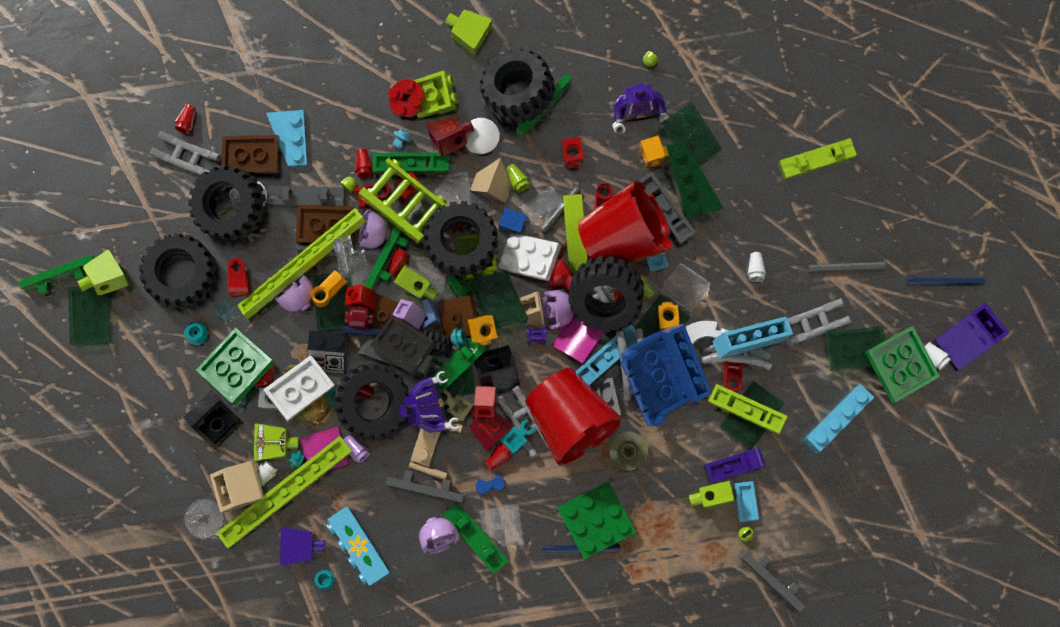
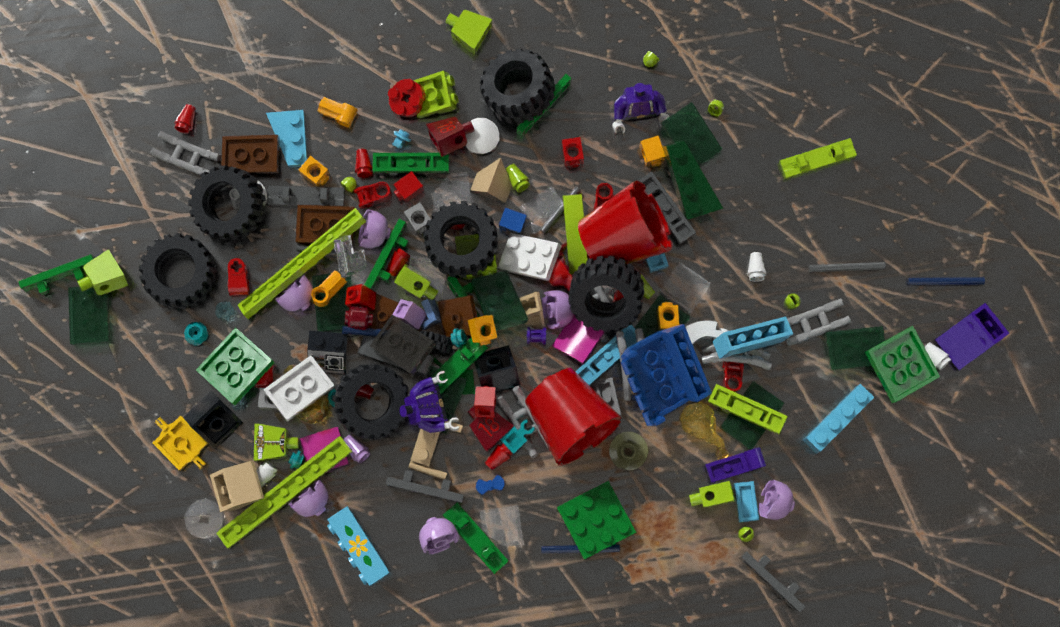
(180, 443): none -> yellow plate
(298, 546): dark purple torso -> none
(310, 165): none -> light orange brick
(311, 500): none -> lavender cylinder
(324, 579): teal plate -> none
(341, 113): none -> light orange piece
(385, 207): lime fence -> none
(457, 406): olive plate -> none
(700, 422): none -> clear yellow hair
(711, 108): none -> lime hinge
(777, 500): none -> lavender cylinder
(789, 302): none -> lime hinge

